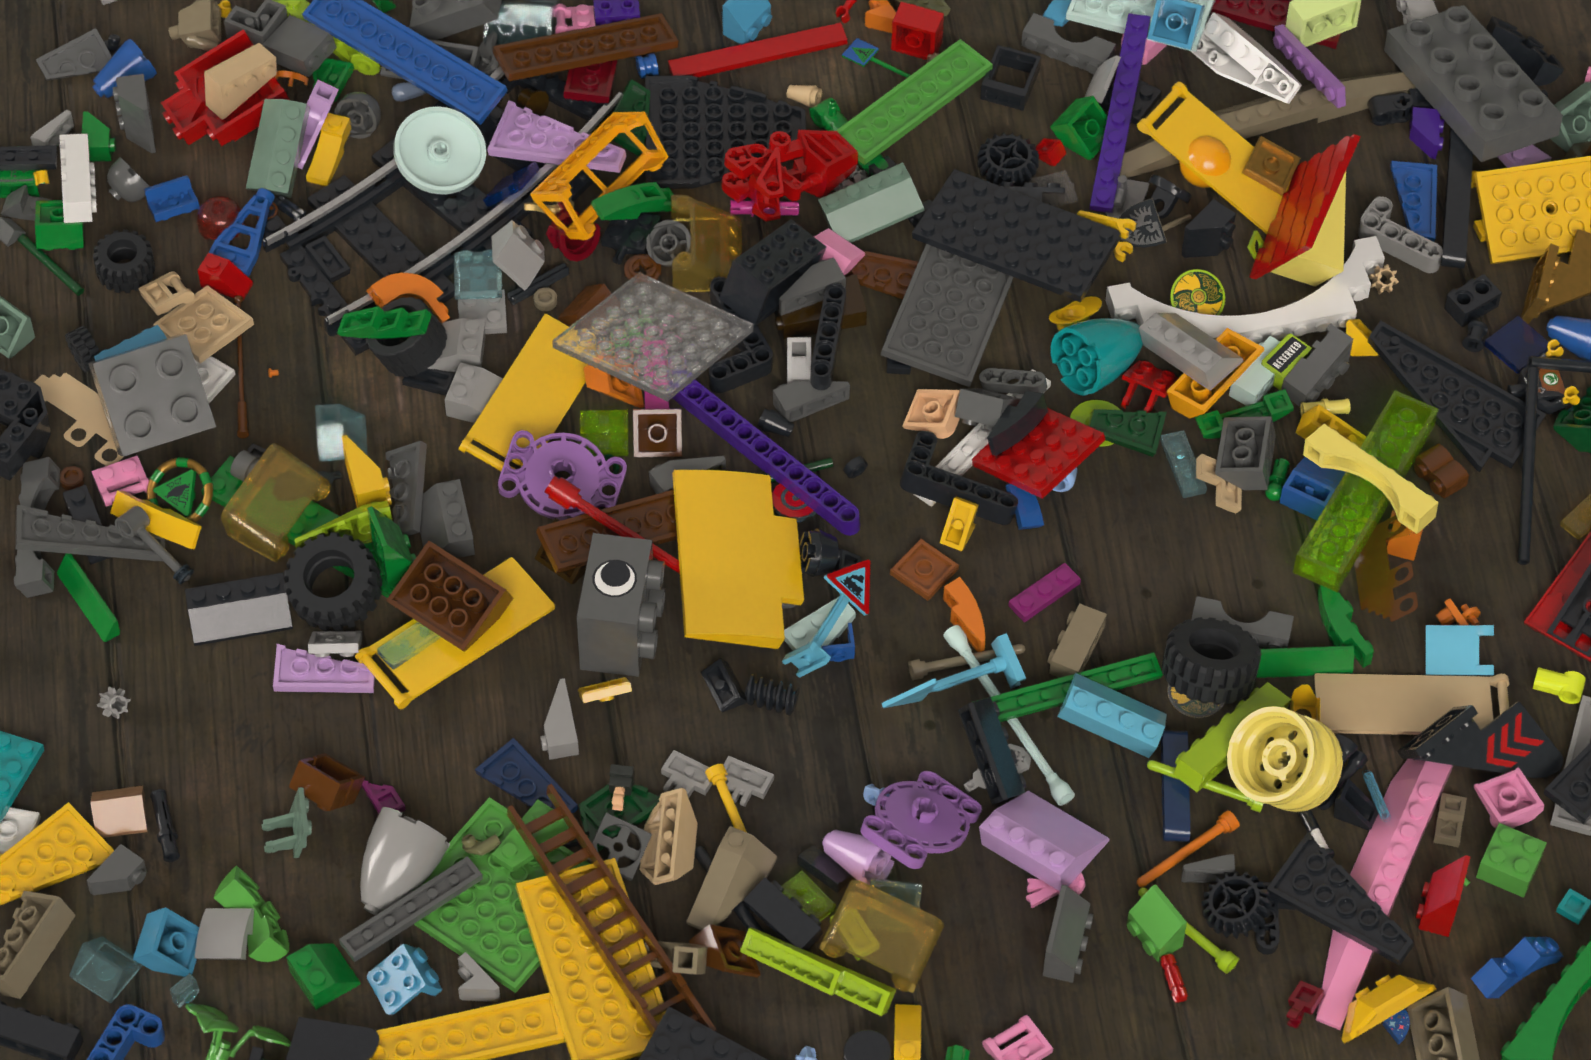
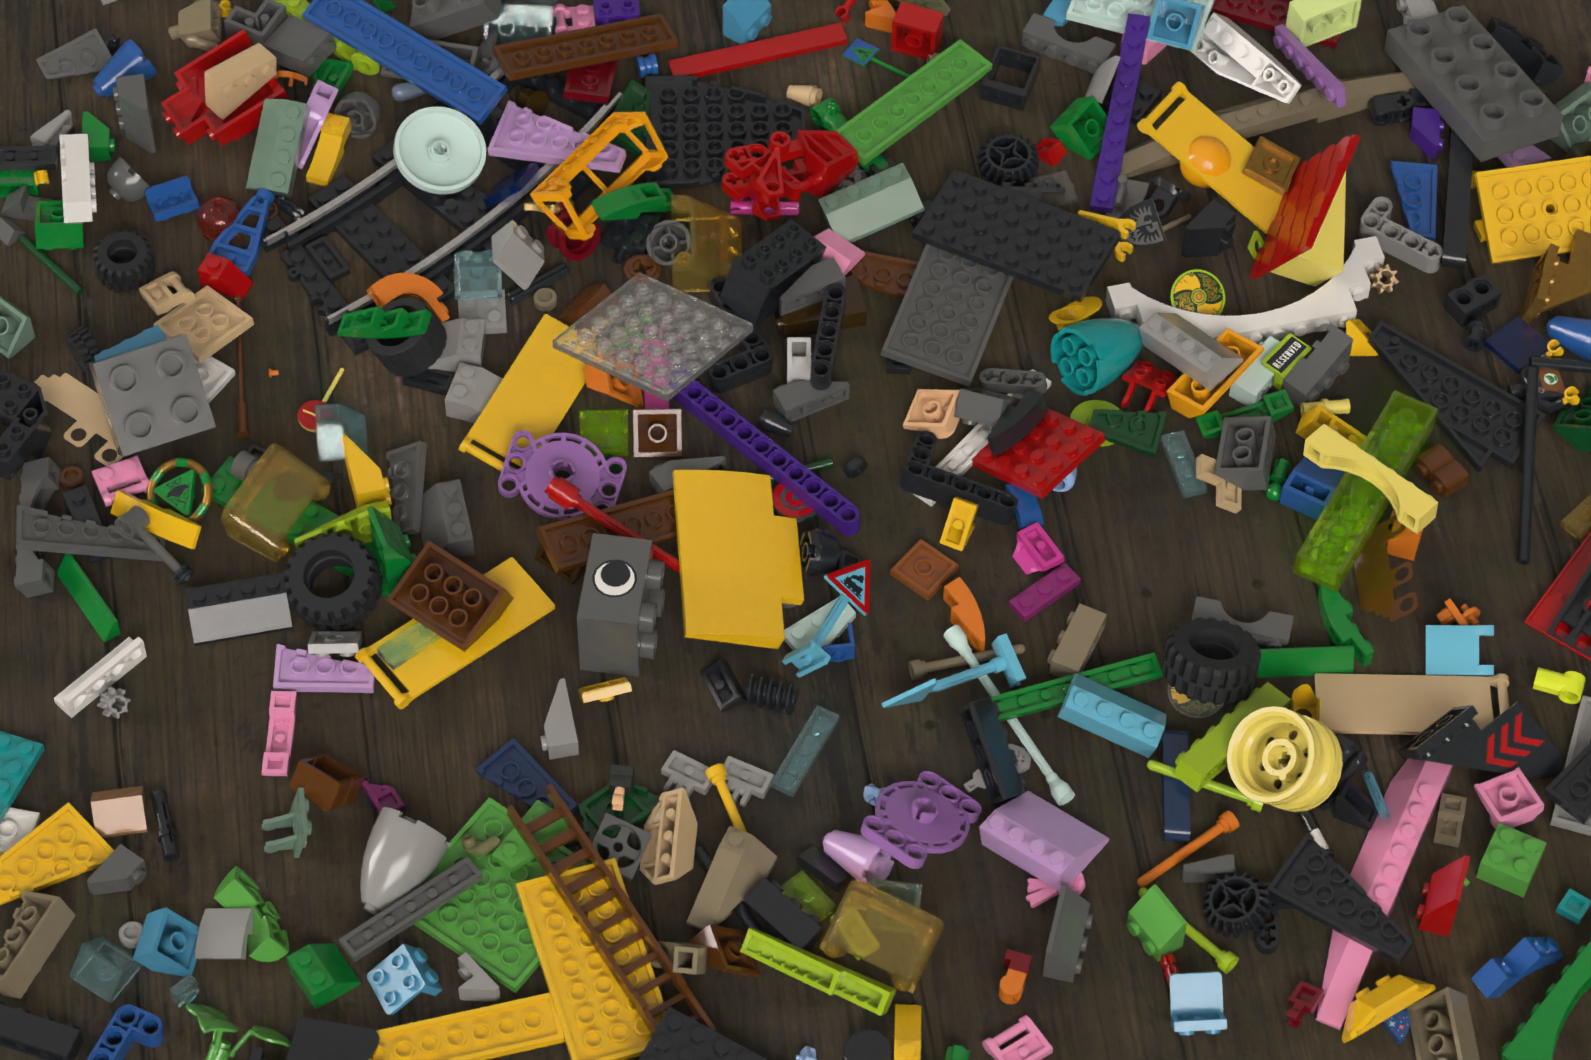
(101, 676): none -> white fence
(130, 934): none -> light grey tile
(280, 733): none -> bright pink slope
(307, 411): none -> red piece
(805, 751): none -> clear light blue plate
(1014, 981): none -> leg
(1036, 550): none -> dark pink slope
(1197, 1002): none -> bracket

